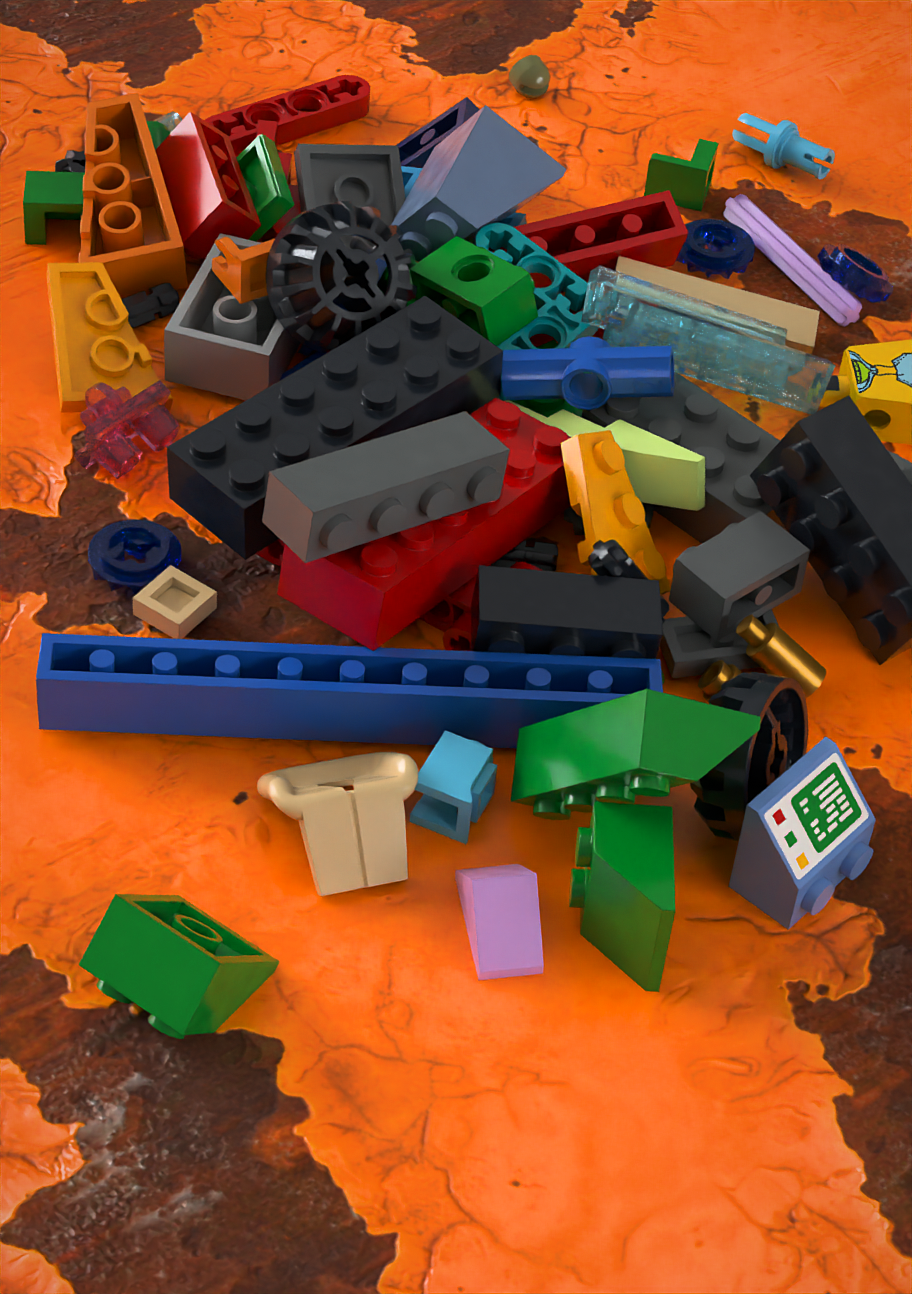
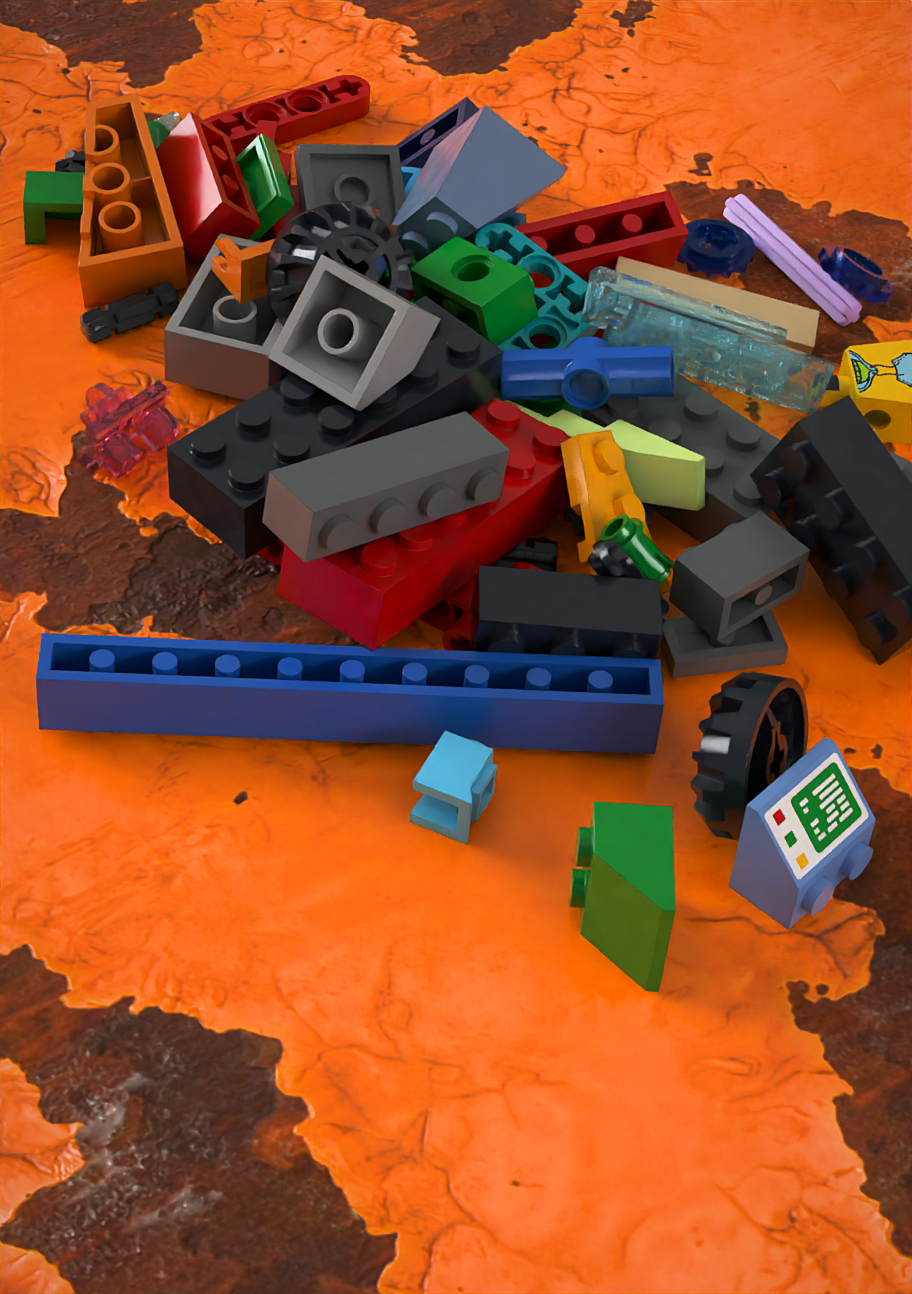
(93, 335): light orange wing -> none
(139, 539): clear blue gear -> none
(174, 602): tan plate -> none
(174, 963): green slope -> none
(352, 335): none -> light grey slope
(353, 834): tan piece -> none
(502, 920): lavender slope -> none
(530, 76): olive hinge -> none
(622, 751): green slope -> none
(638, 547): none -> green pin
(685, 179): green panel -> none
(773, 652): pearl gold plant -> none
(785, 146): medium azure arm -> none

